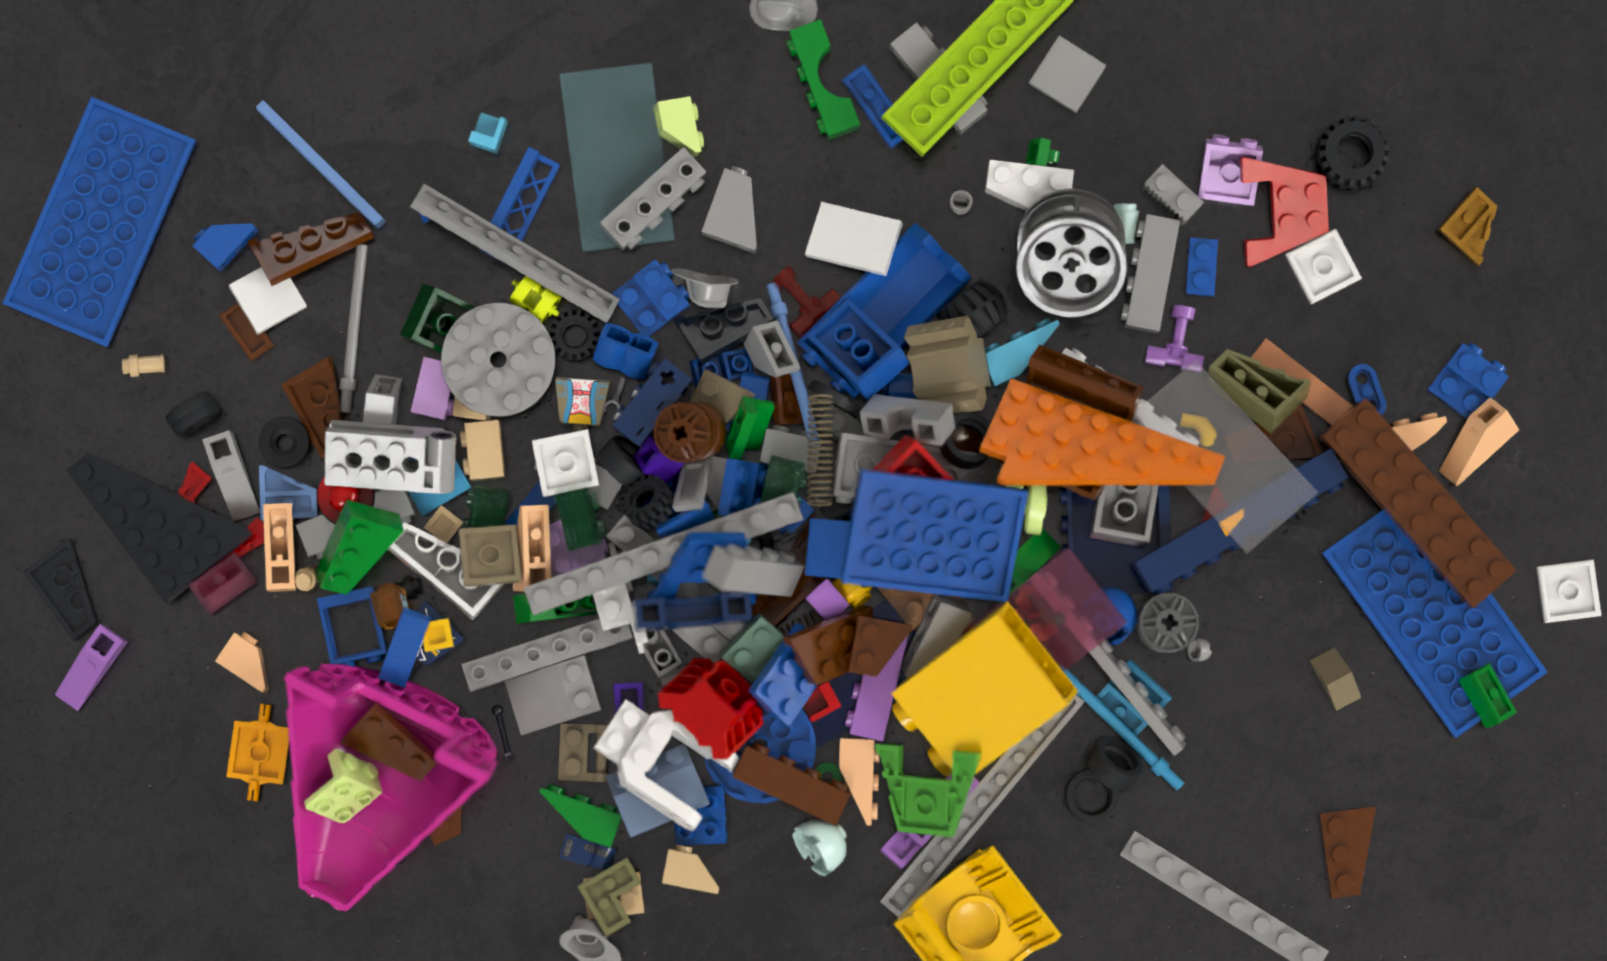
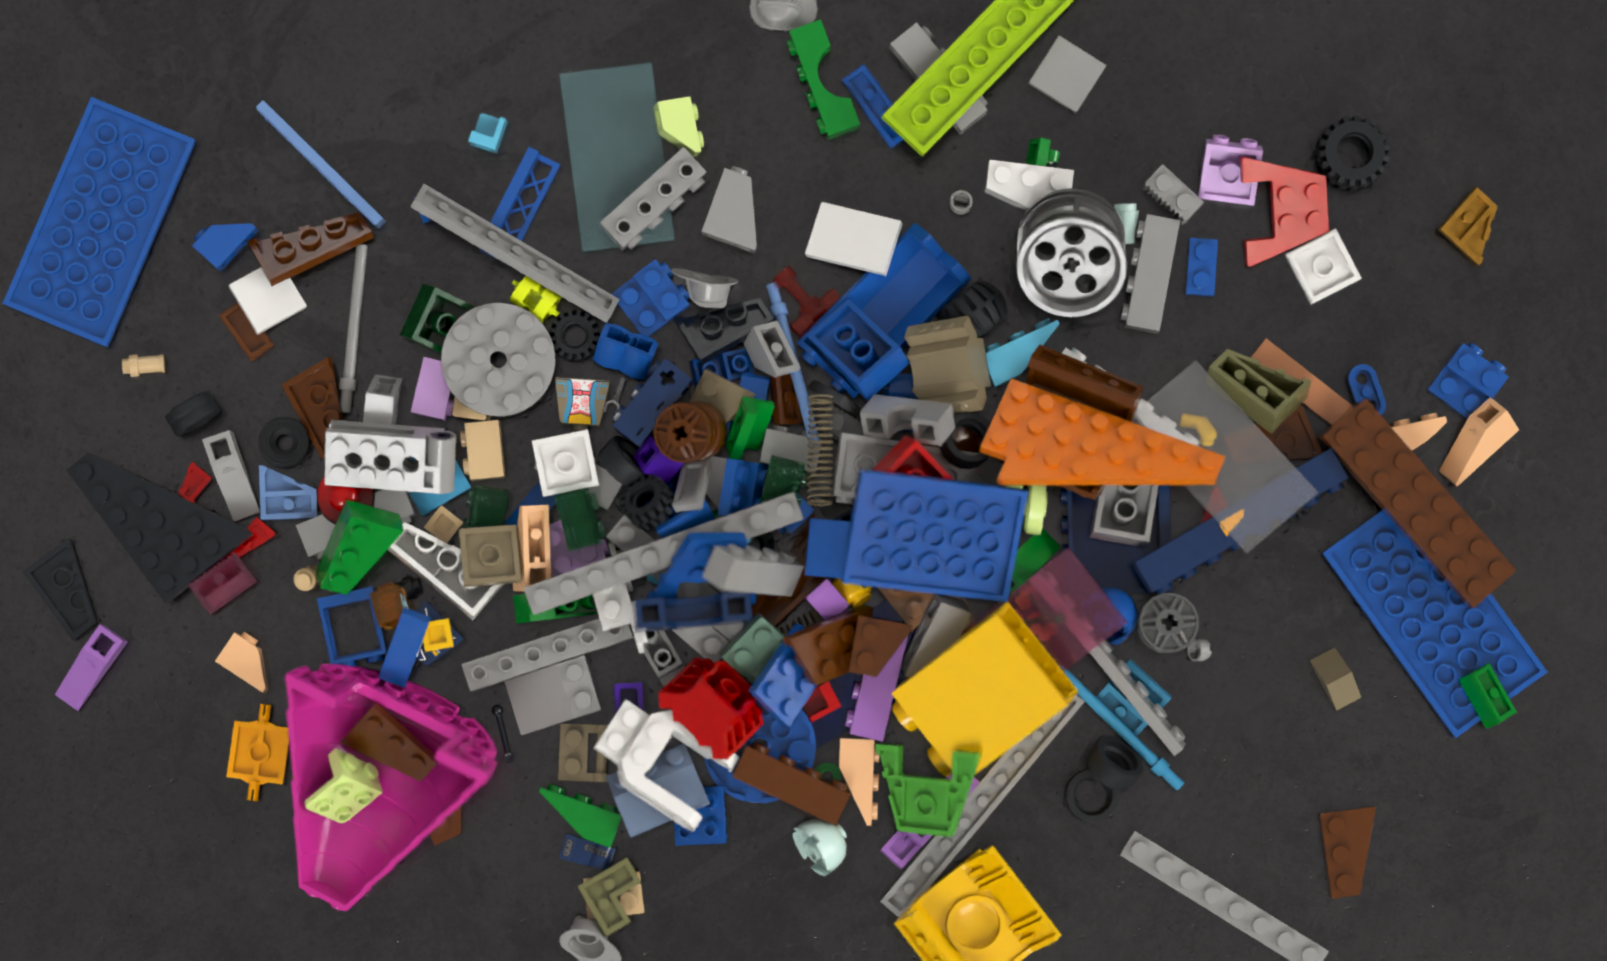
(279, 547): light nougat slope -> none
(688, 871): tan slope -> none
(1175, 353): medium lavender bar -> none
(1568, 591): white tile -> none

